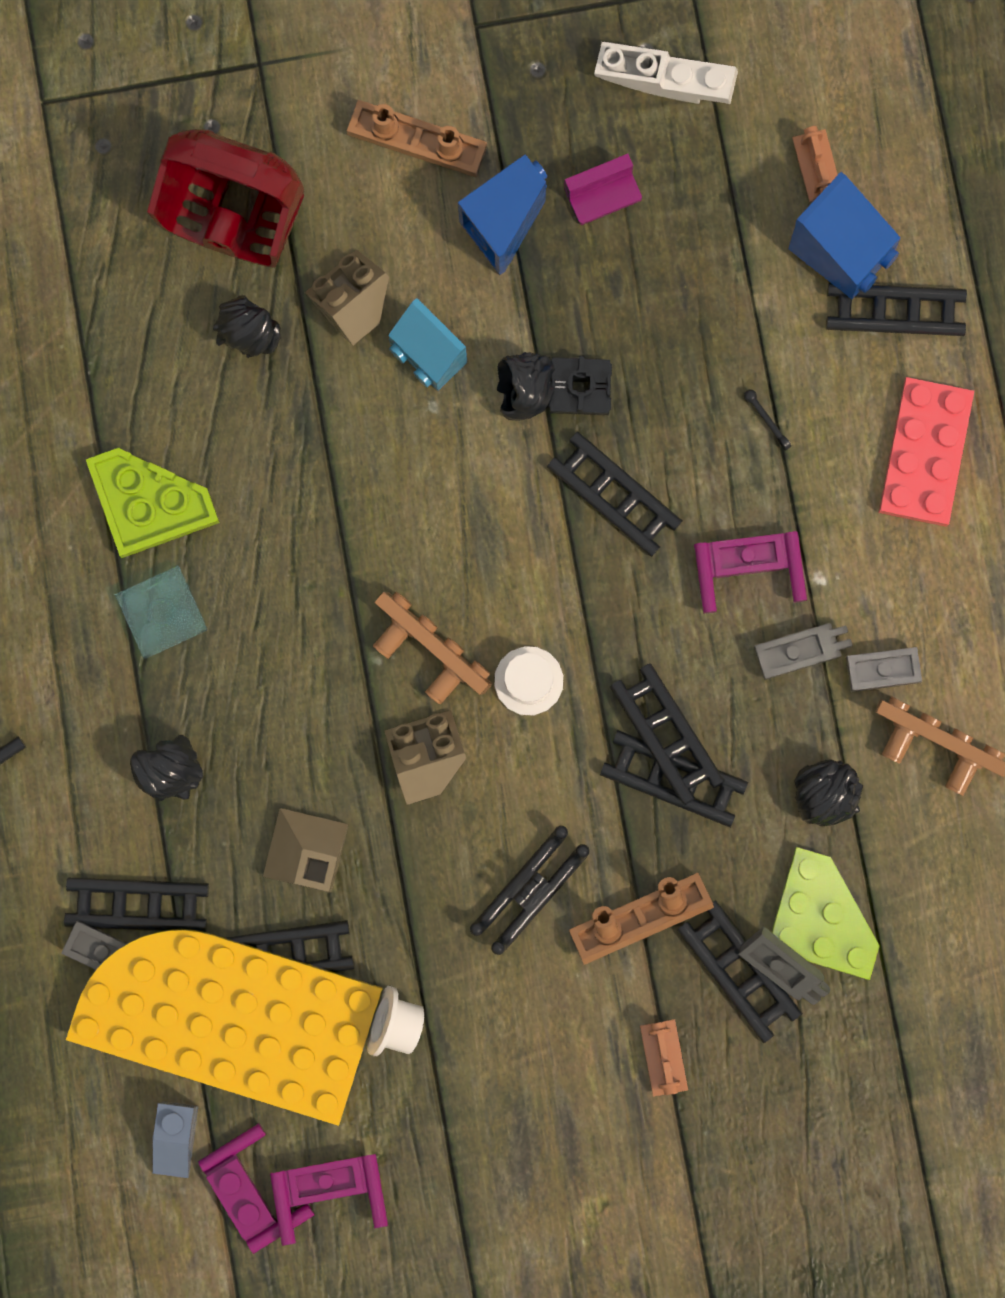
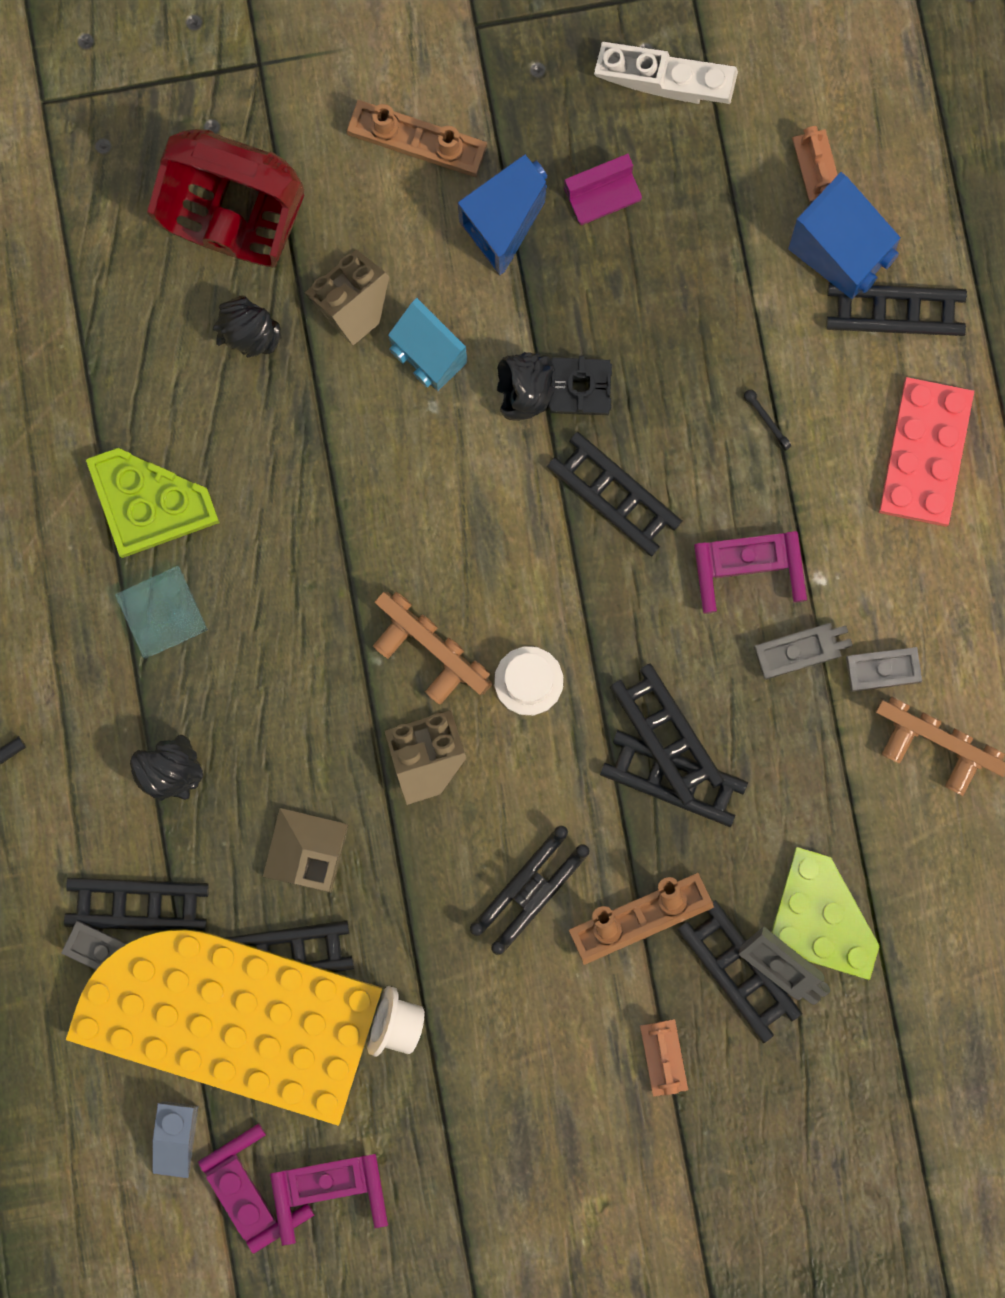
(827, 793): black hair -> none

